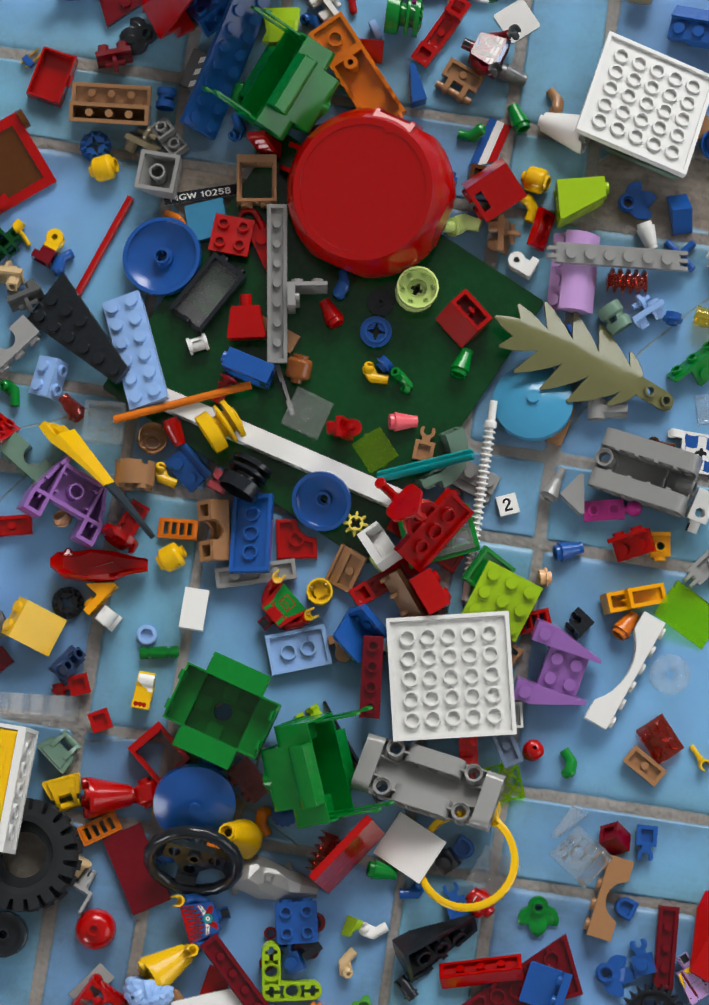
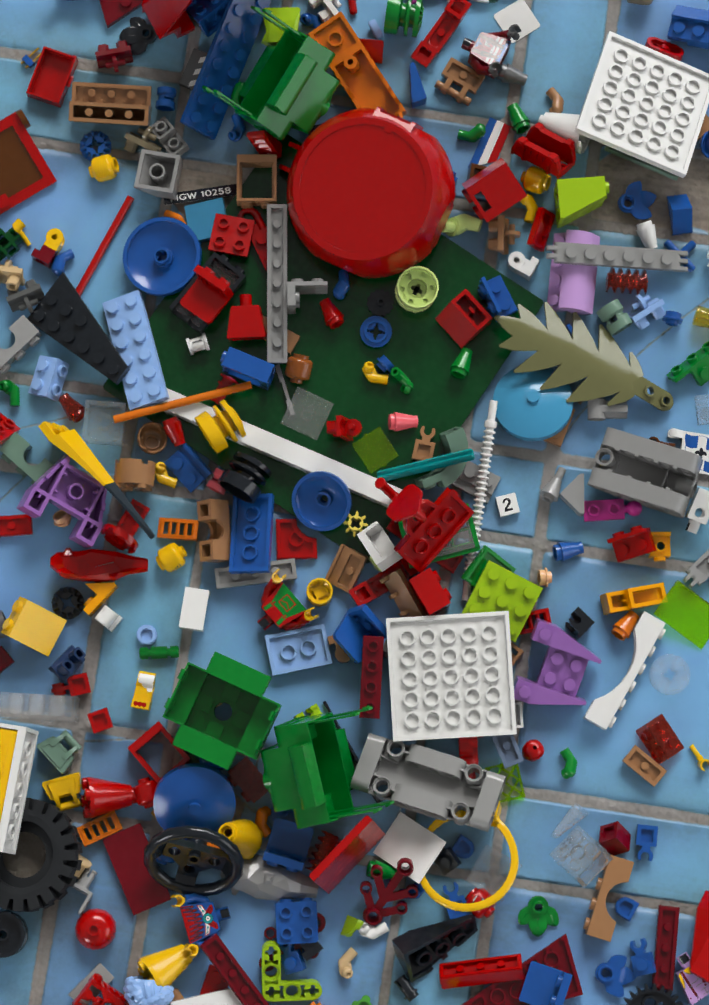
(207, 295): none -> red bracket
(288, 845): none -> blue bracket
(387, 894): none -> dark red plant
(496, 297): none -> blue bracket
(546, 150): none -> red piece
(665, 47): none -> red plate

